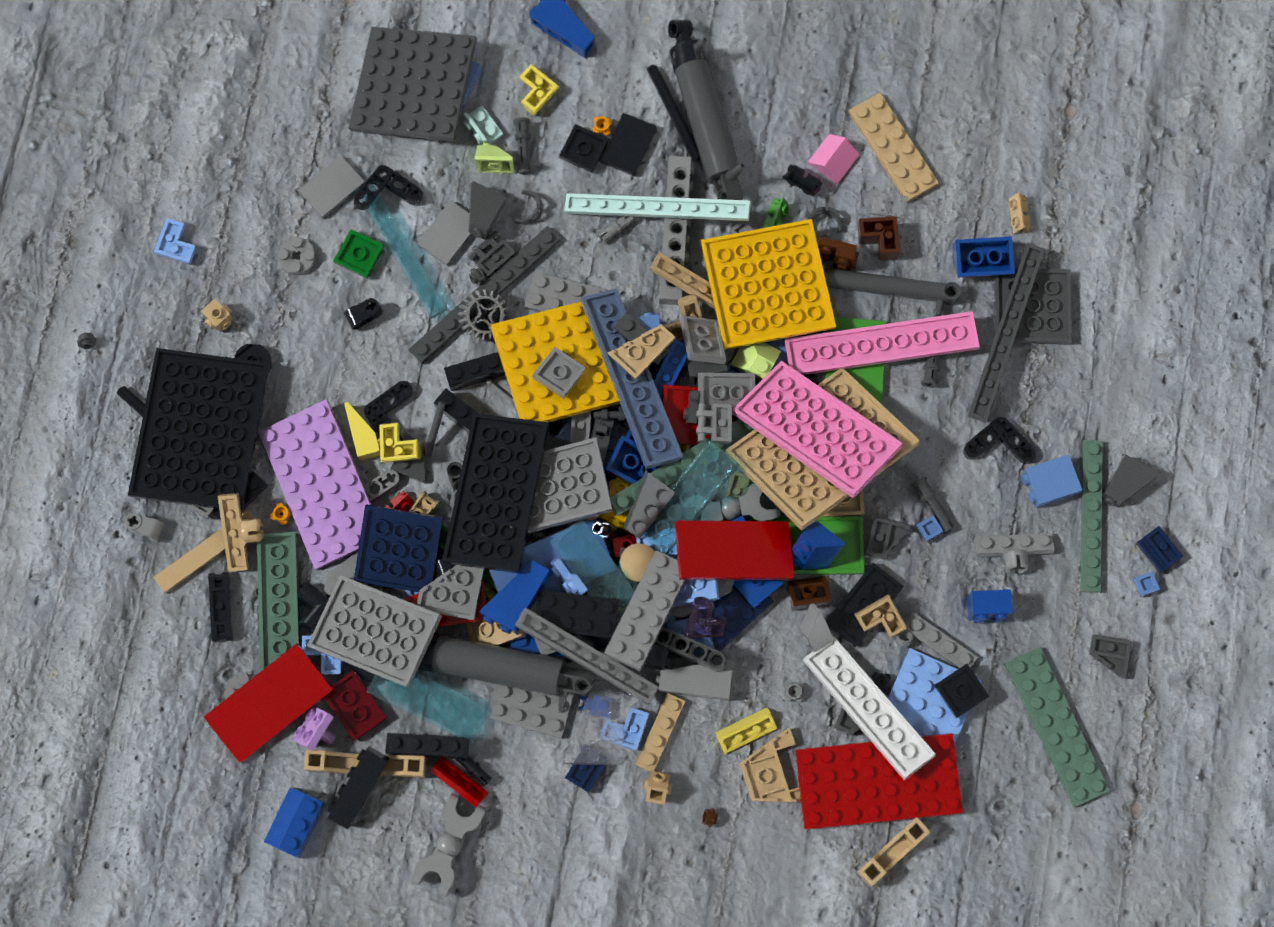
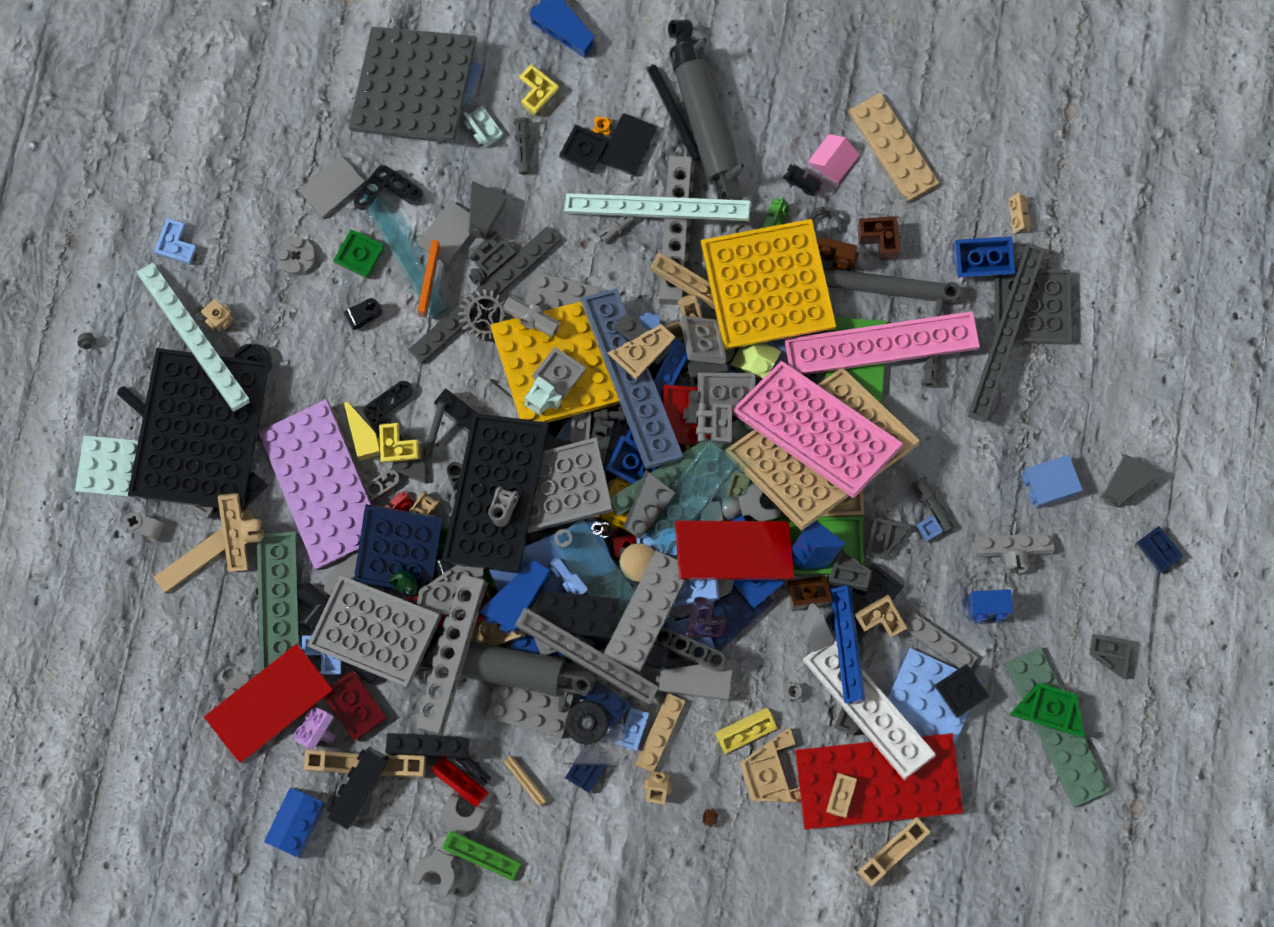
(106, 466): none -> light aqua plate
(193, 337): none -> light aqua plate
(220, 606): black plate -> none
(275, 515): light orange plate -> none
(404, 582): none -> dark green hair
(429, 278): none -> orange tile
(433, 704): clear light blue plate -> none
(449, 684): none -> light grey brick
(474, 371): black brick -> none
(481, 855): none -> bright green tile
(493, 160): yellowish green slope -> none
(504, 502): none -> light grey piece
(525, 781): none -> tan axle
(531, 218): dark grey helmet -> none
(531, 316): none -> light grey piece
(542, 397): none -> light aqua brick
(560, 533): none -> light grey bush
(574, 722): none -> black wheel
(612, 703): none -> dark blue plate
(841, 795): none -> tan plate
(847, 644): none -> blue plate
(850, 572): none -> dark grey wing
(885, 678): black plate -> none
(904, 639): light grey hinge -> none
(998, 435): black beam -> none
(1051, 709): none -> green wing
(1091, 516): sand green plate -> none
(1146, 584): medium blue plate -> none

